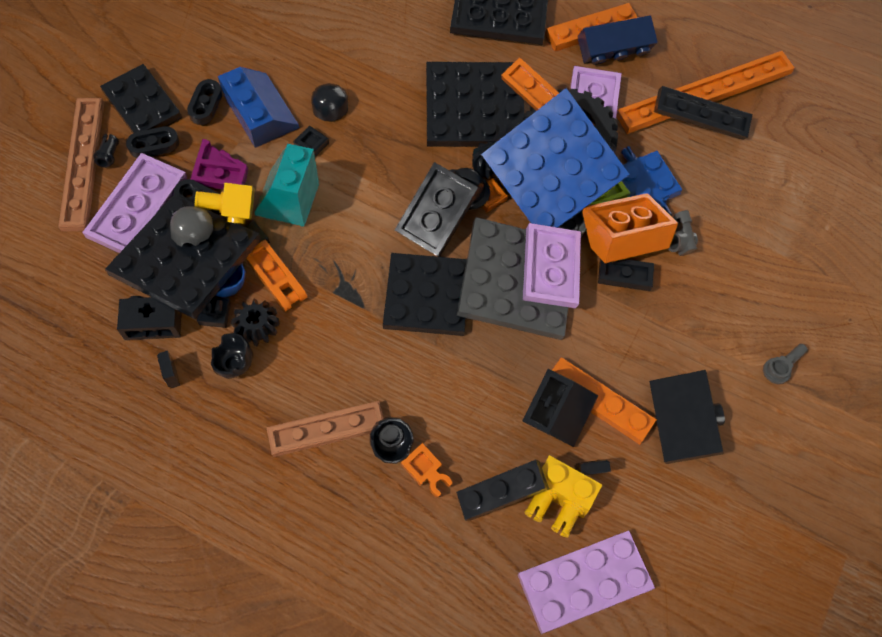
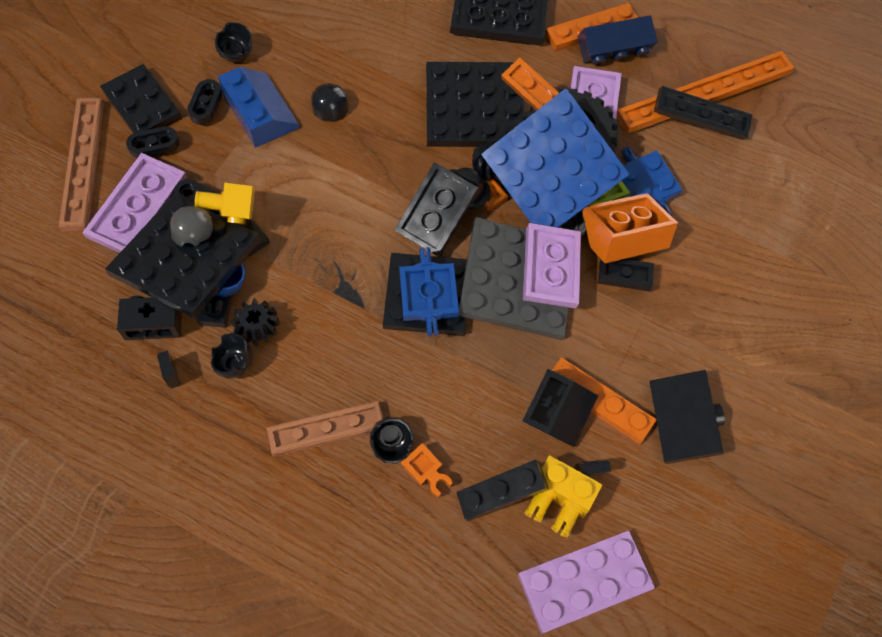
(104, 156): black pin -> none
(217, 167): magenta wing -> none
(233, 42): none -> black hair
(275, 275): orange plate -> none
(290, 187): teal slope -> none
(312, 139): black tile -> none
(428, 291): none -> blue plate
(684, 239): dark grey plate -> none
(779, 369): dark grey plate -> none

